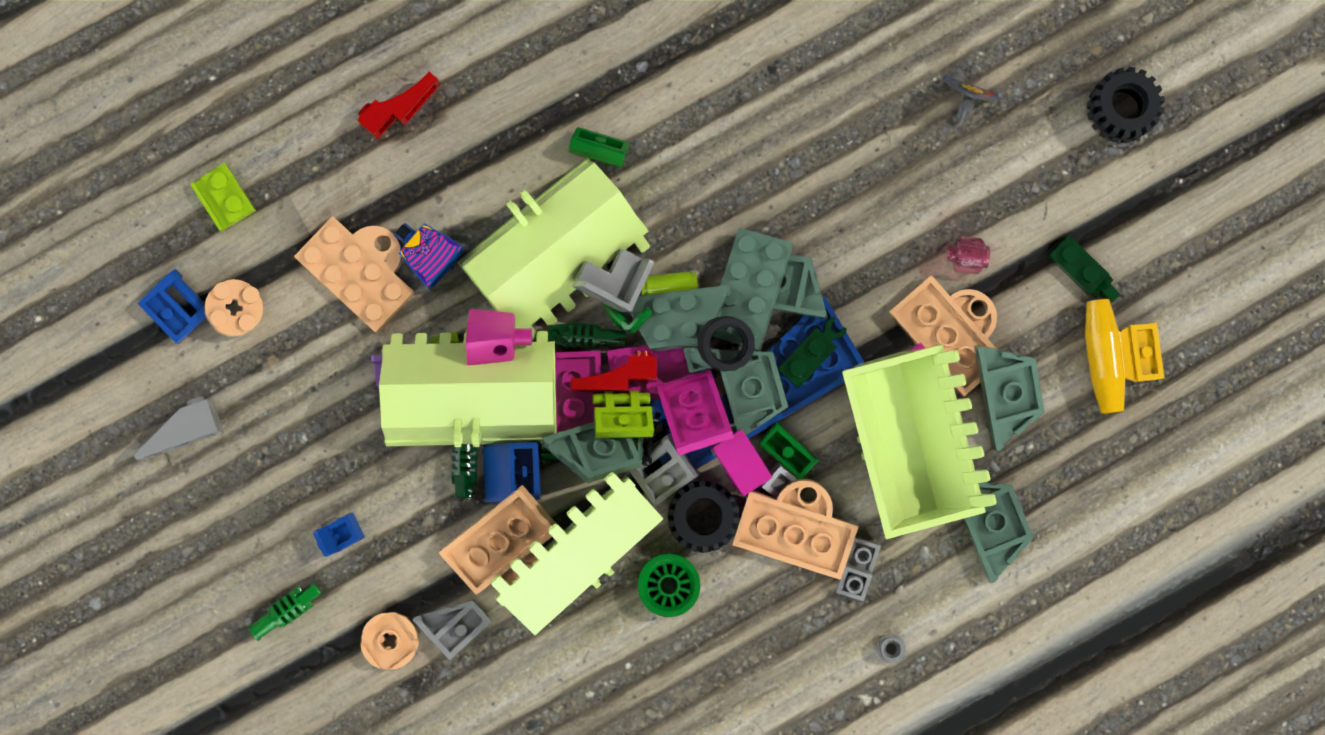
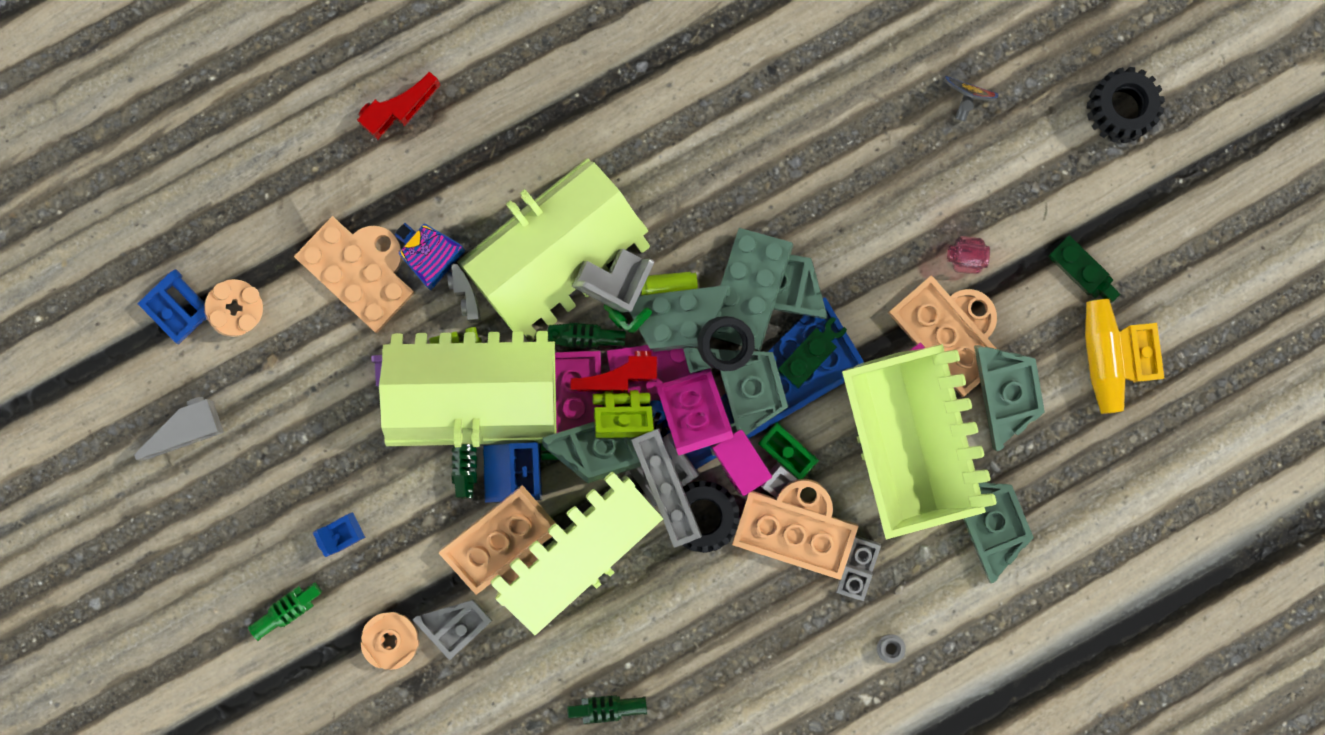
(223, 197): lime plate -> none
(462, 287): none -> light grey slope
(493, 337): dark pink torso -> none
(599, 147): green brick -> none
(607, 708): none -> dark green hinge
(666, 488): none -> light grey plate
(674, 610): green wheel -> none

